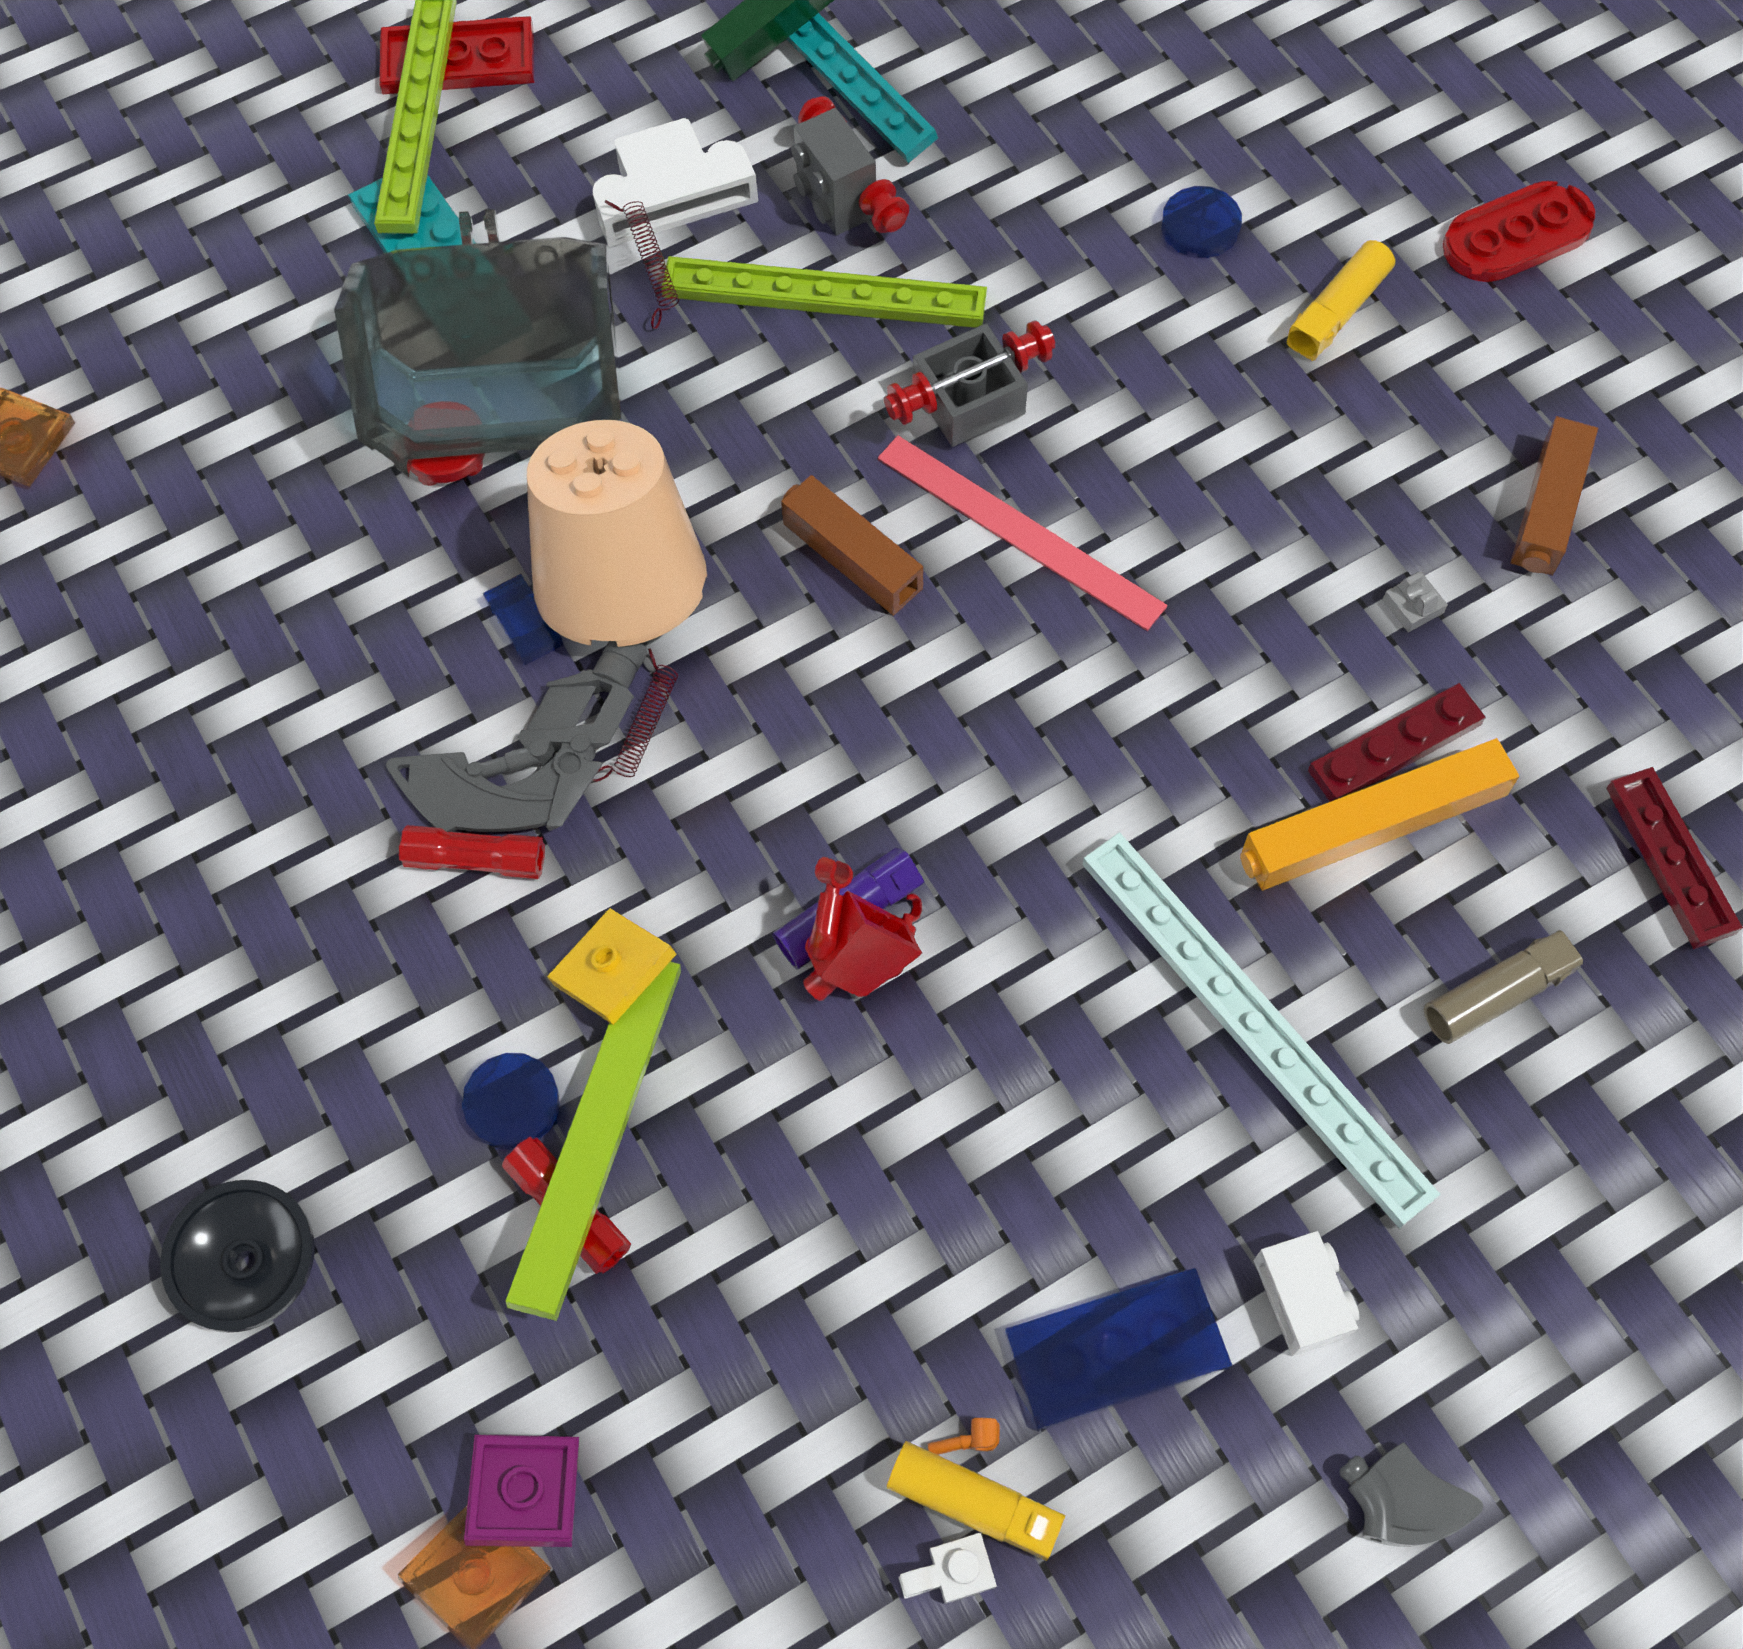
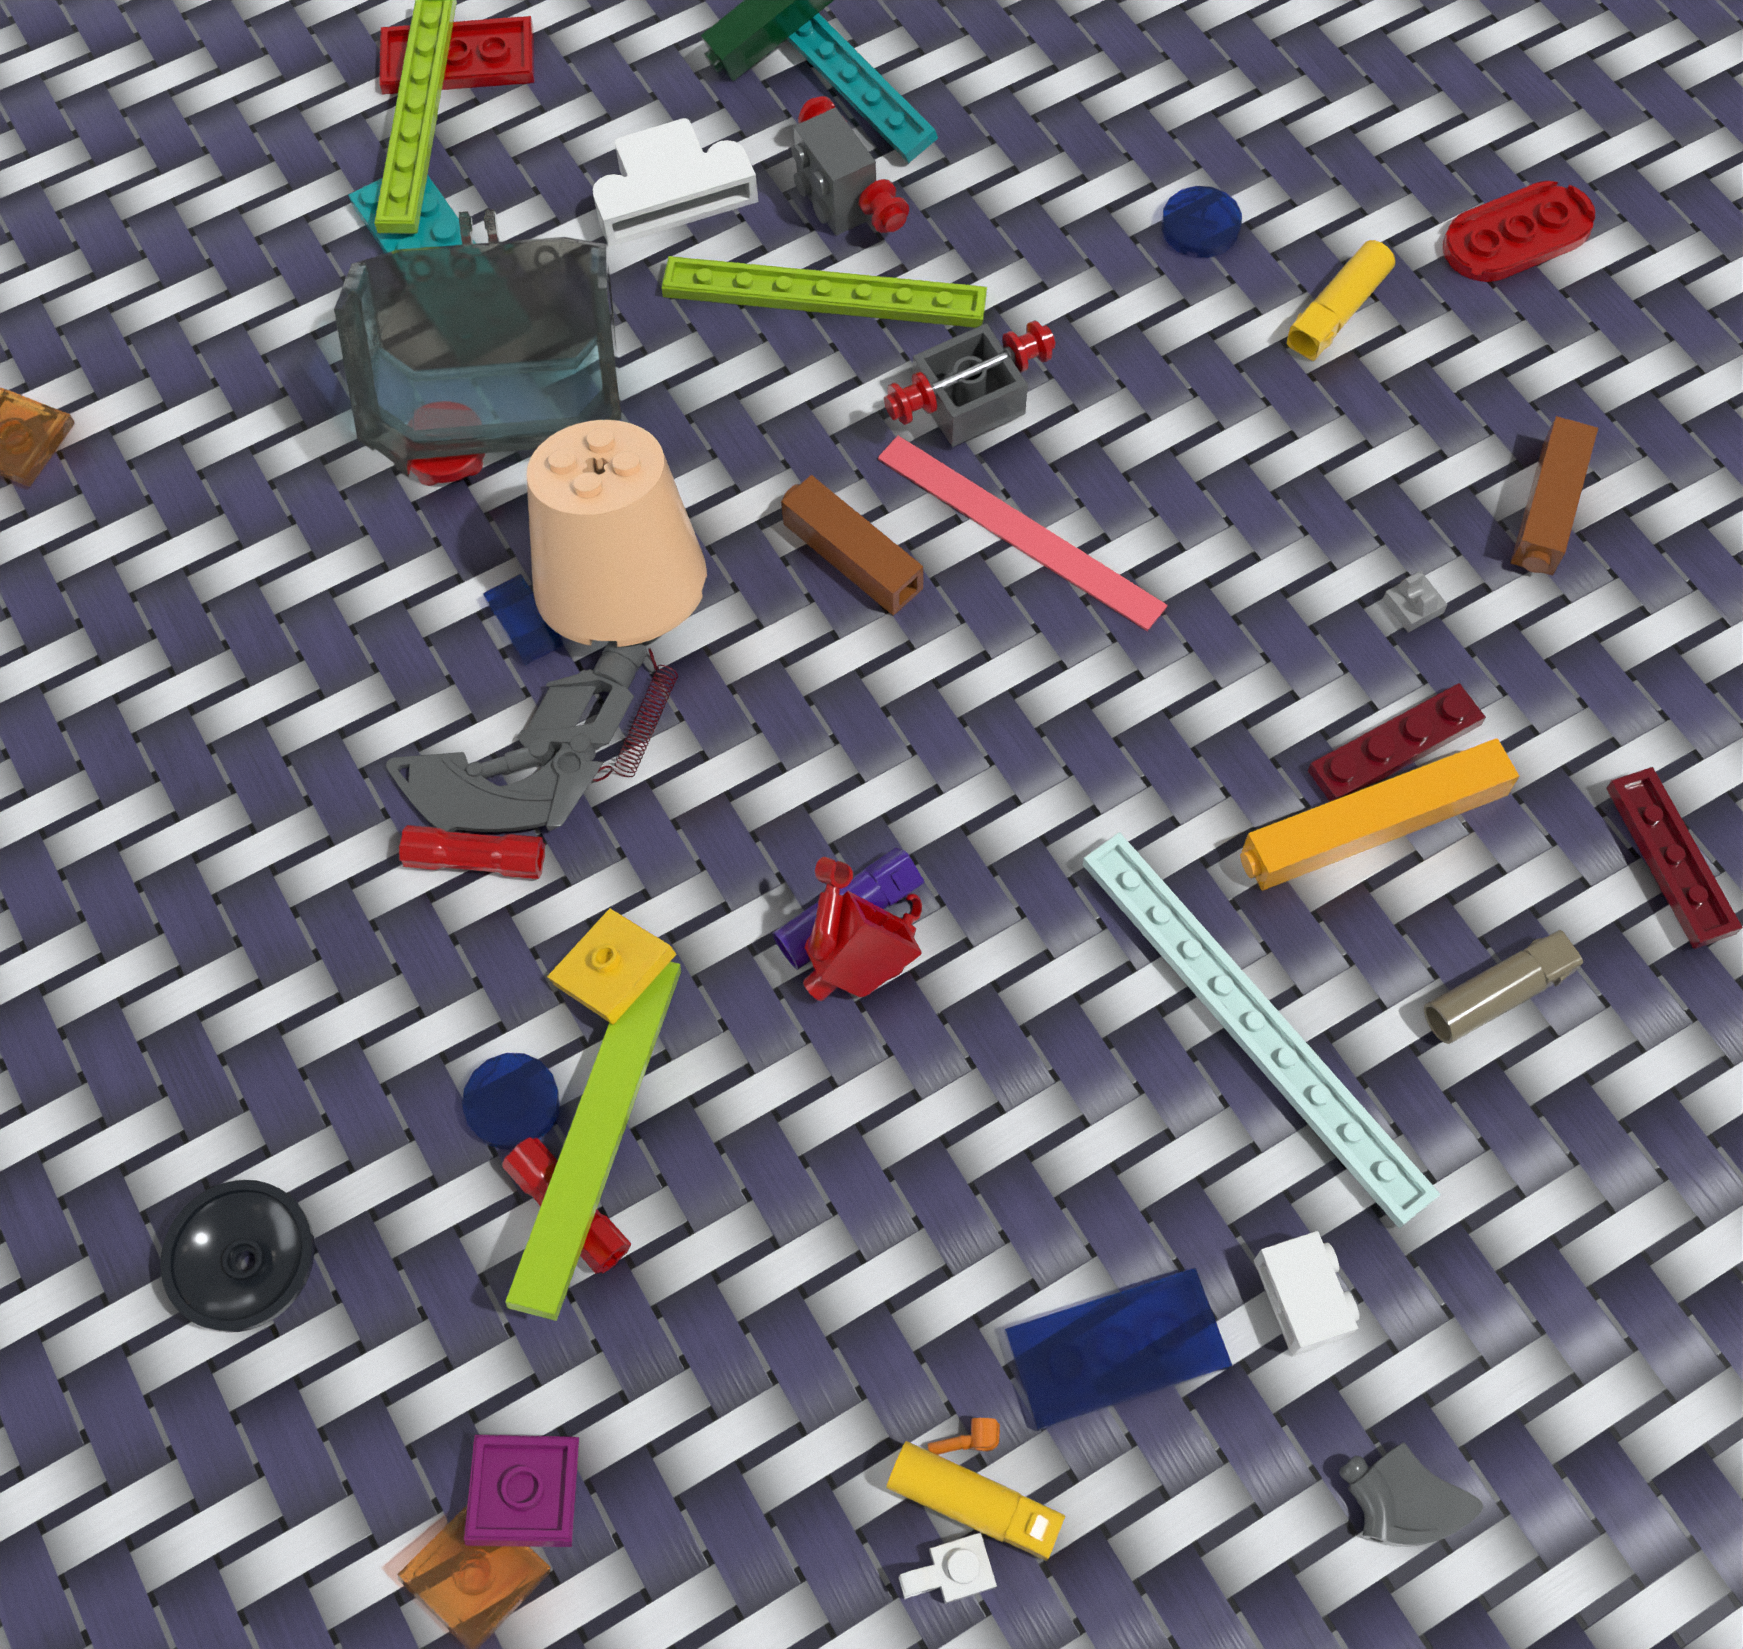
(664, 276): dark red piece -> none

